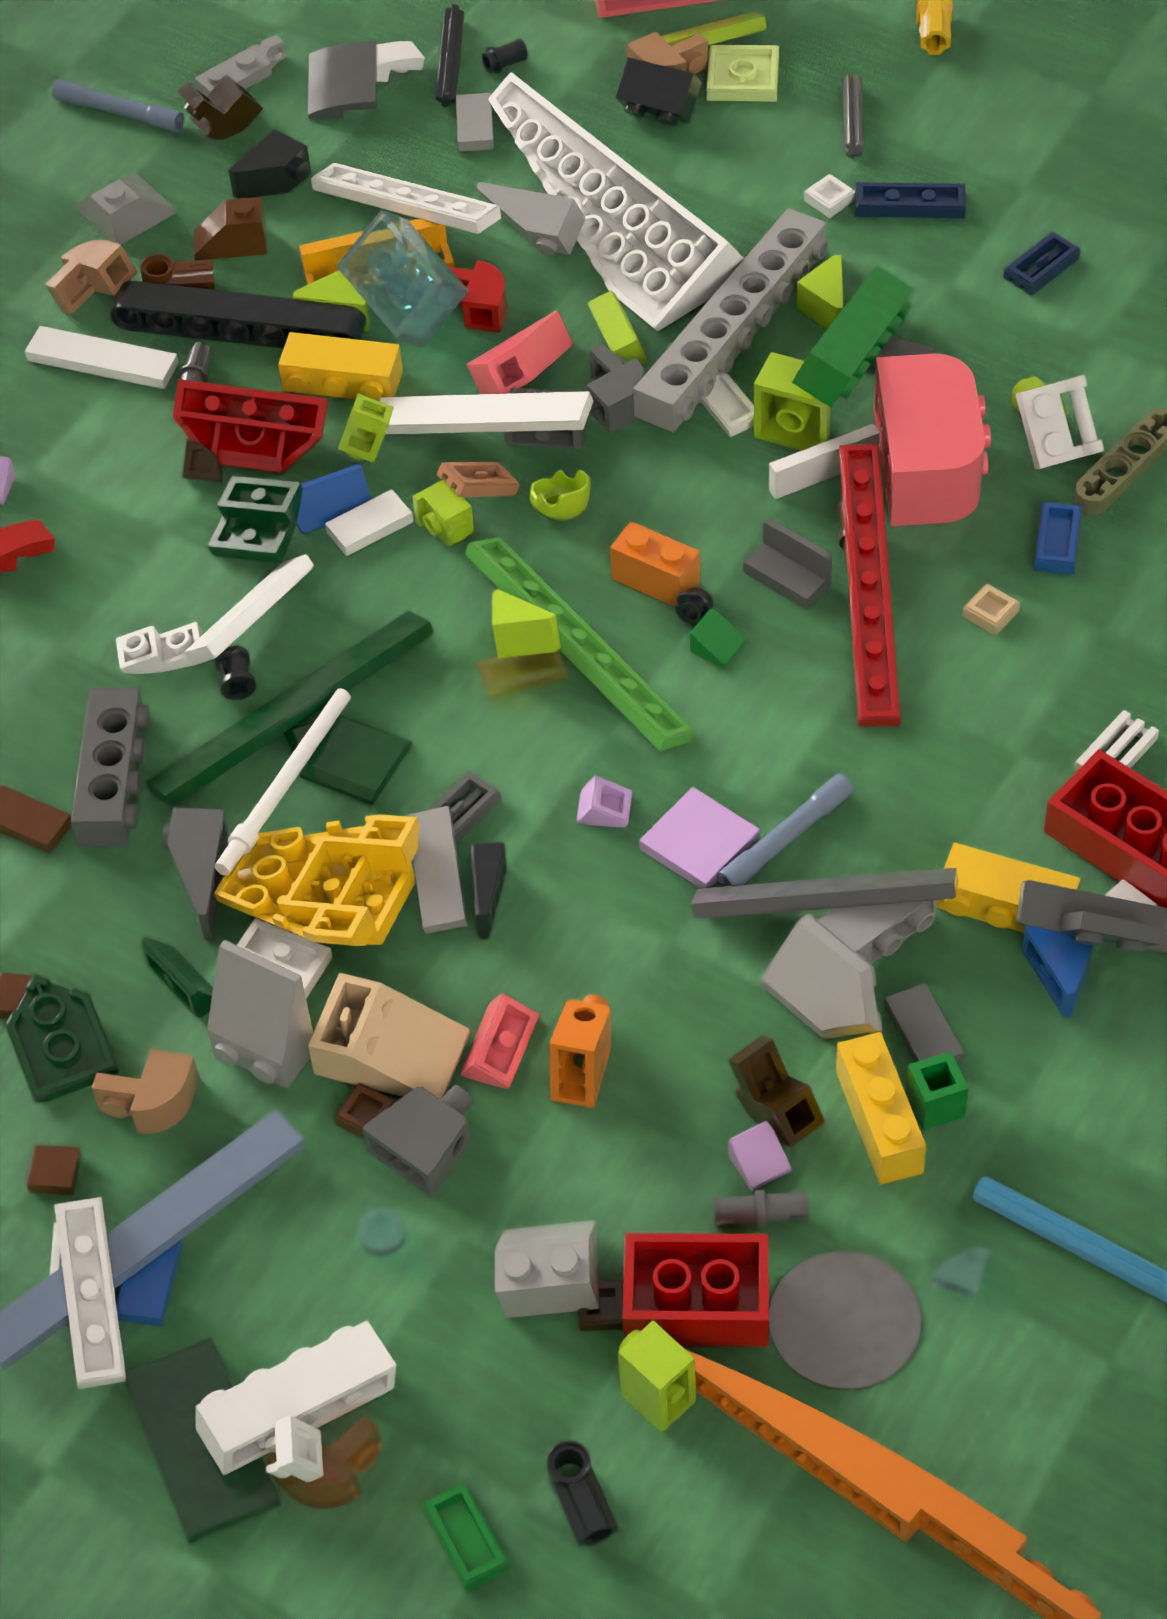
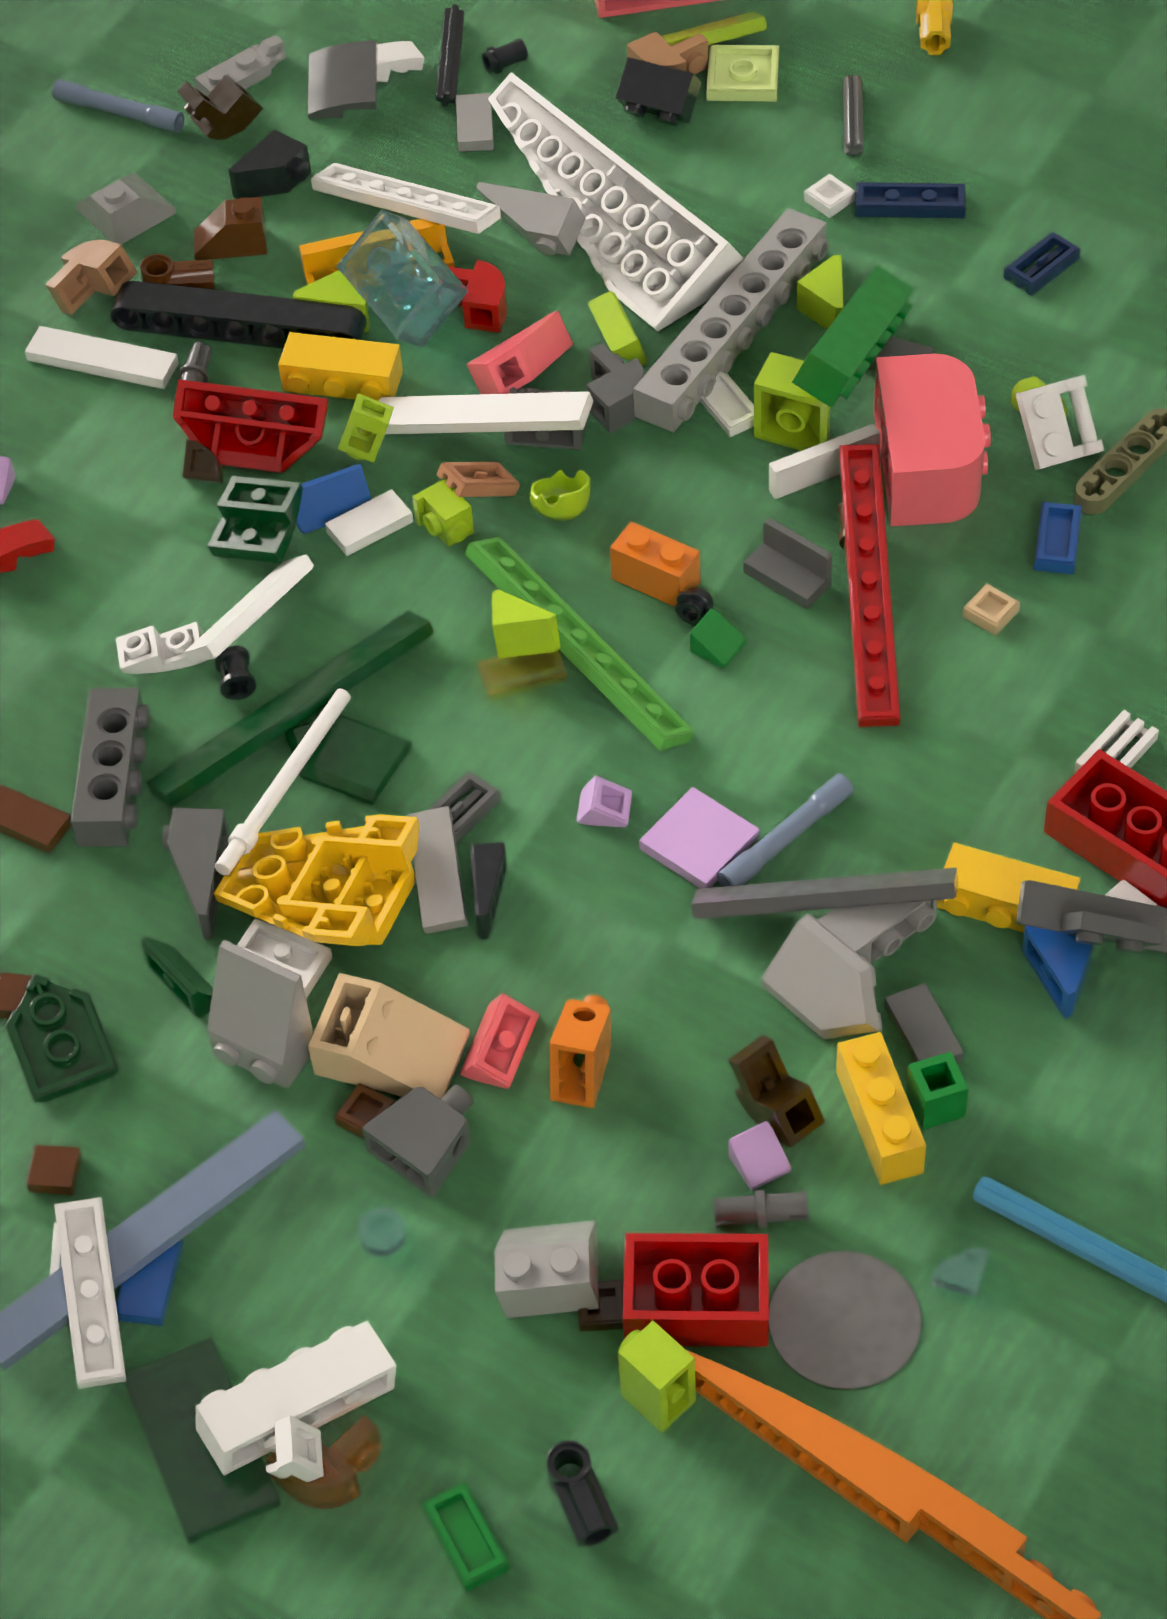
(157, 1098): medium nougat brick -> none

